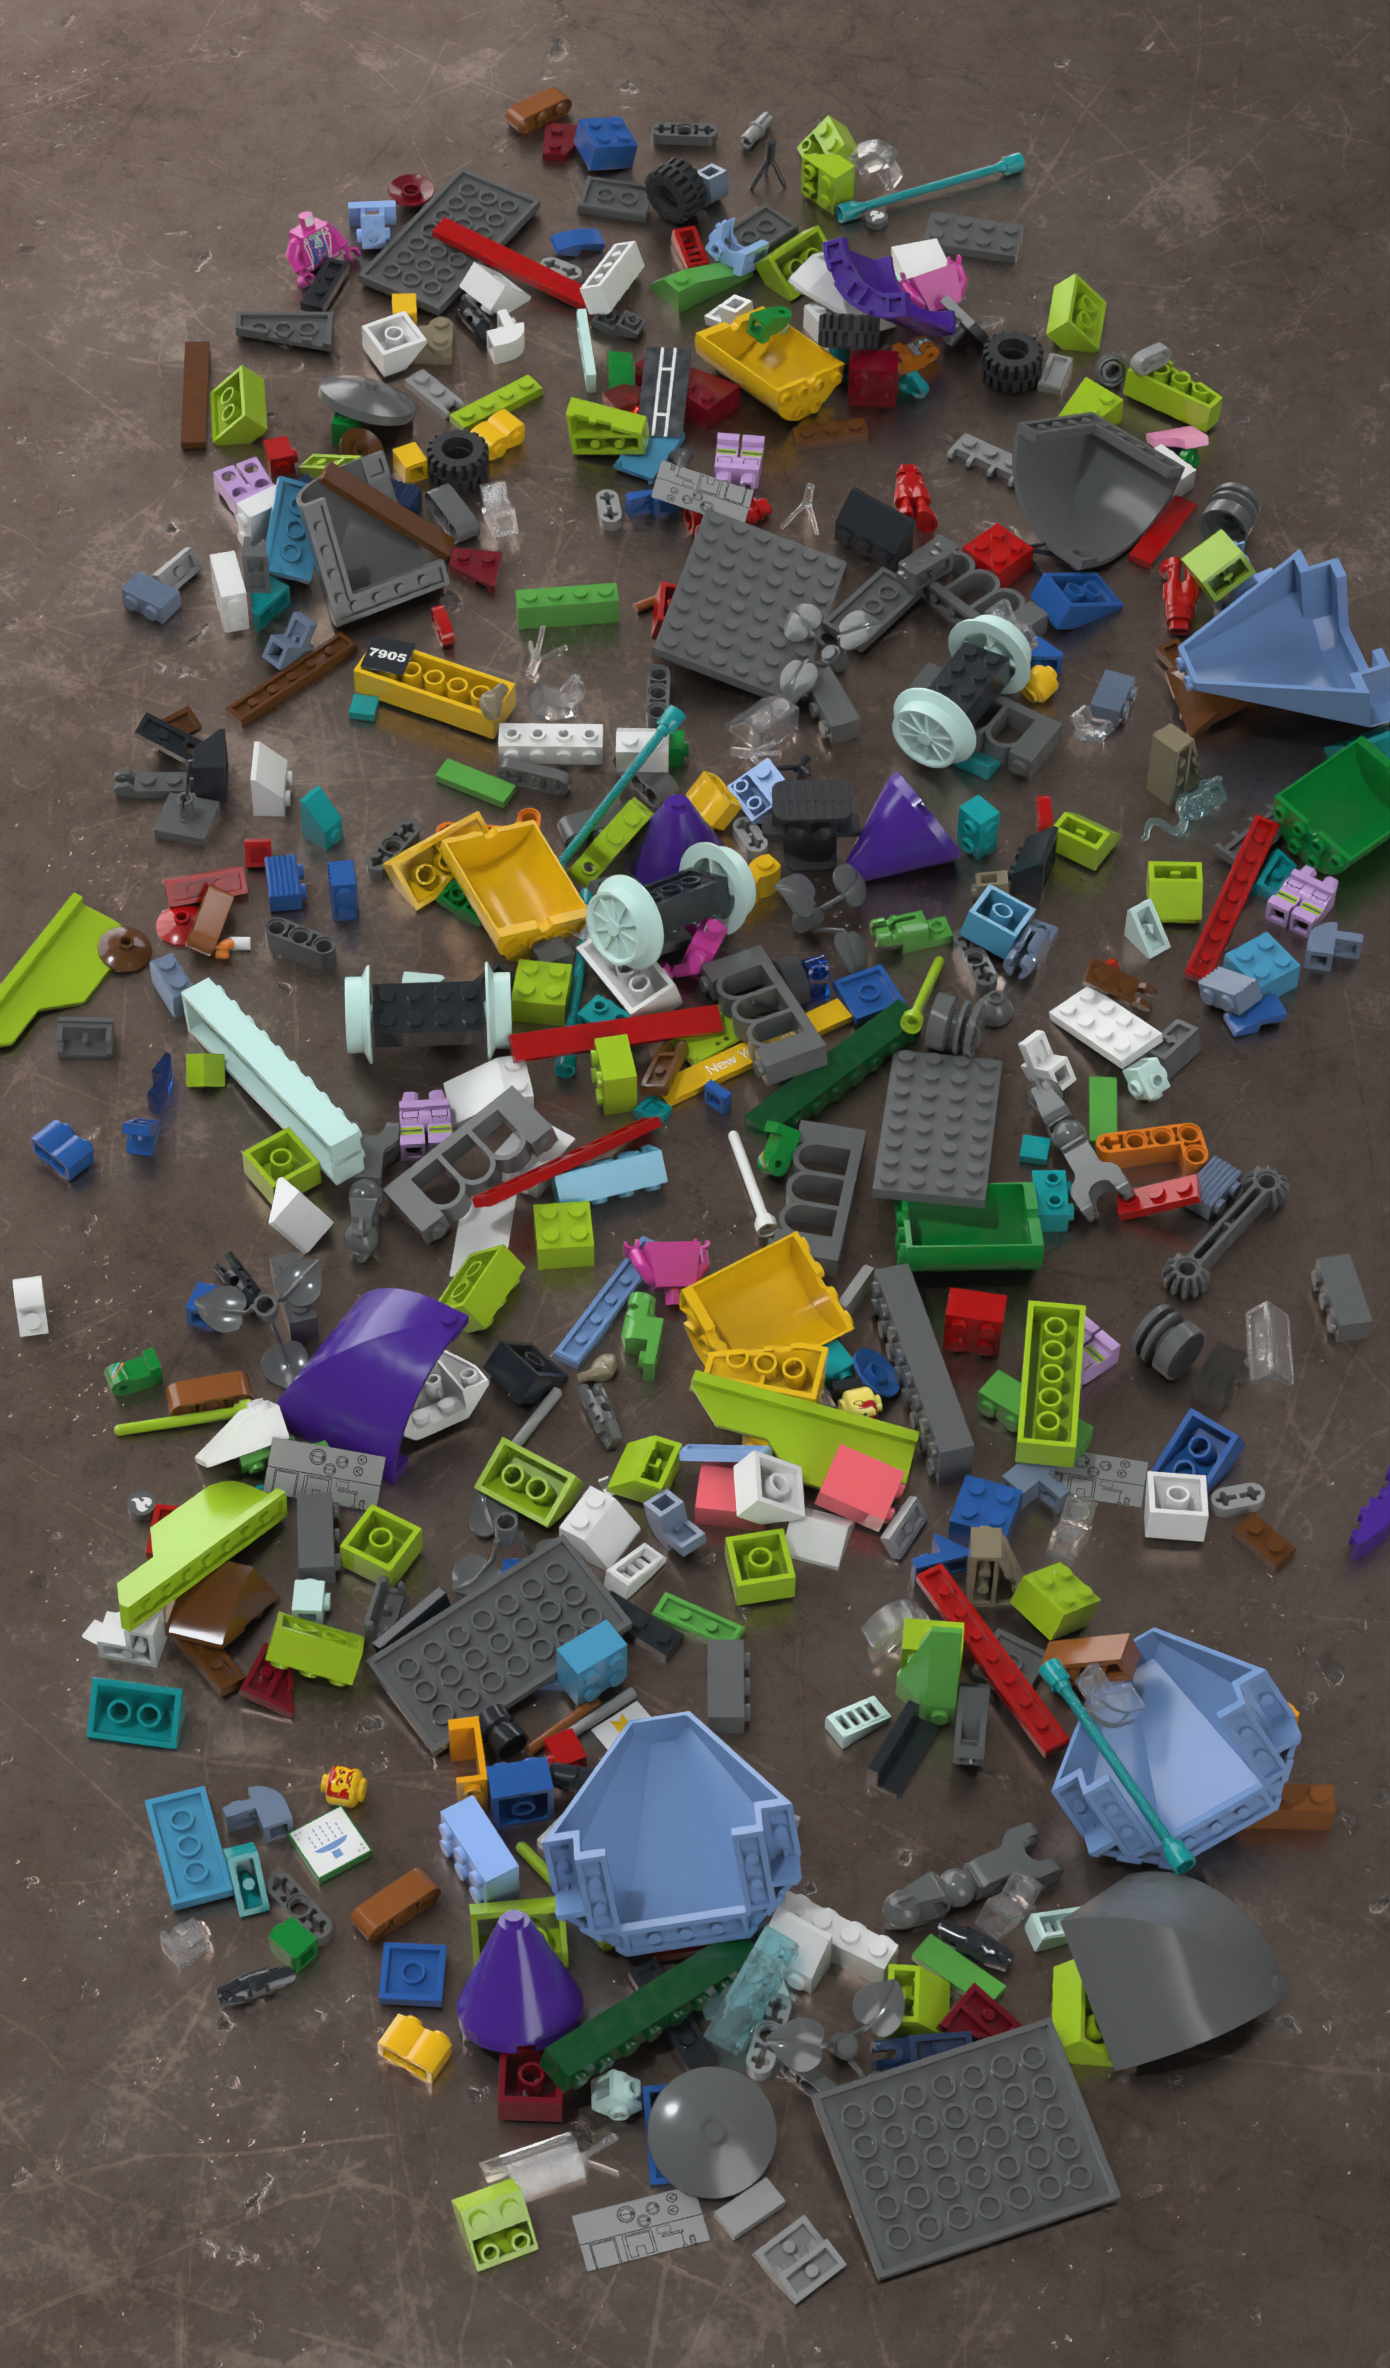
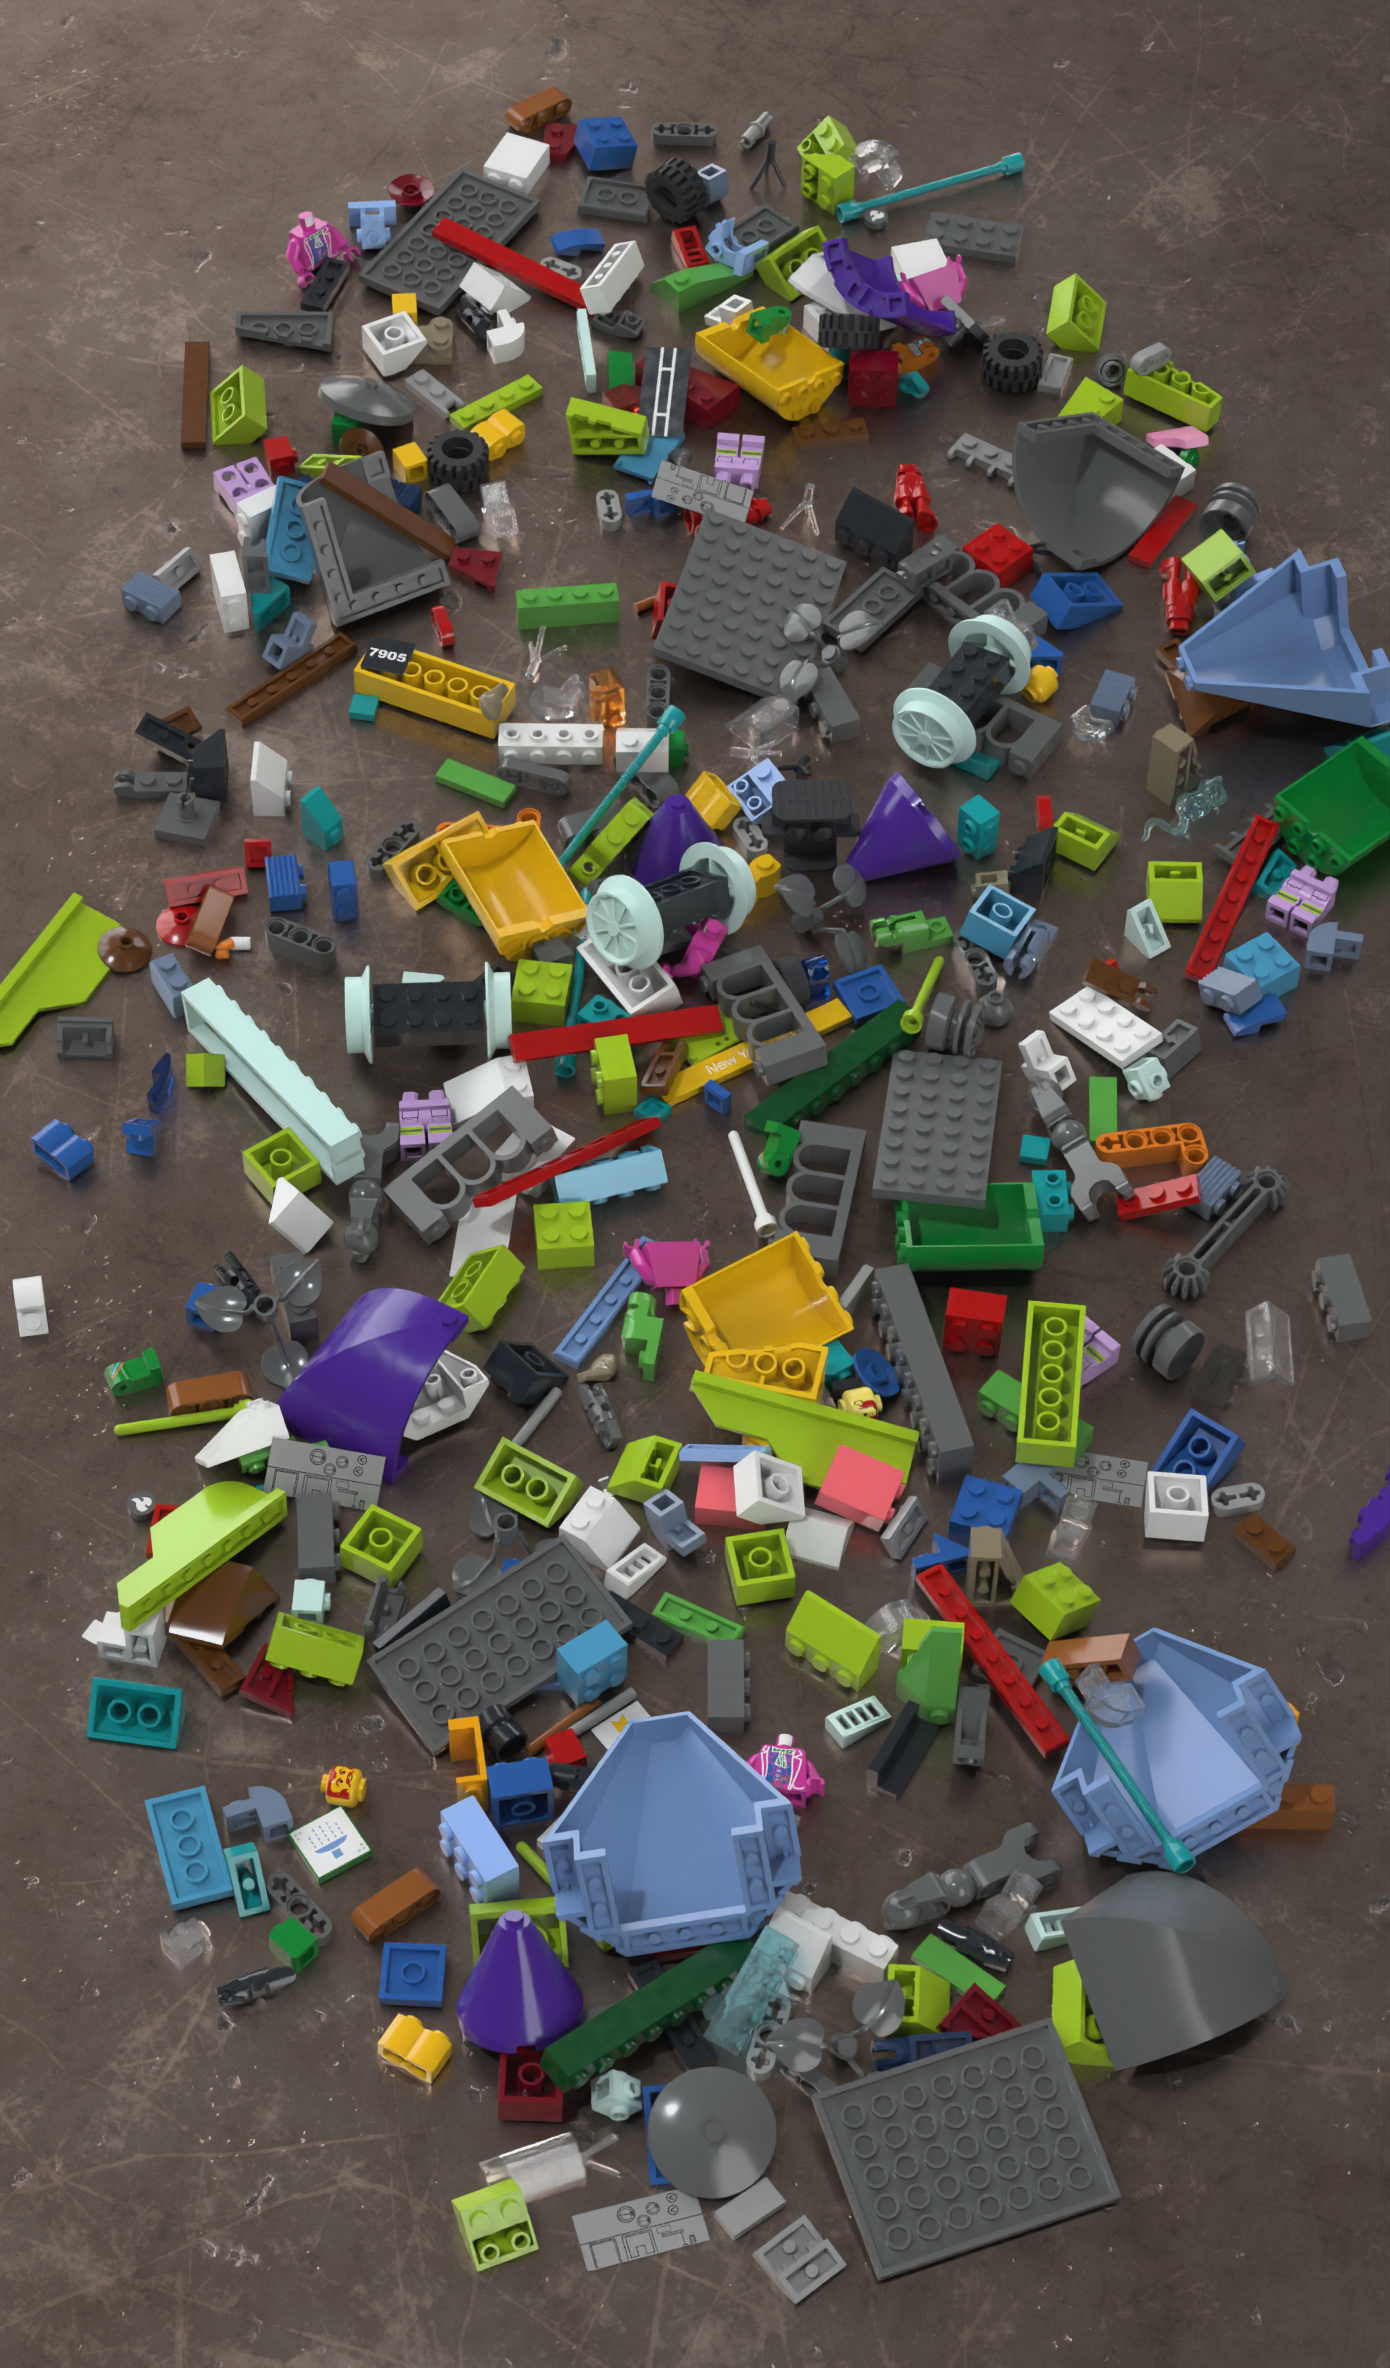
(517, 162): none -> white brick
(607, 698): none -> clear orange brick
(788, 1770): none -> dark pink torso
(833, 1641): none -> lime slope

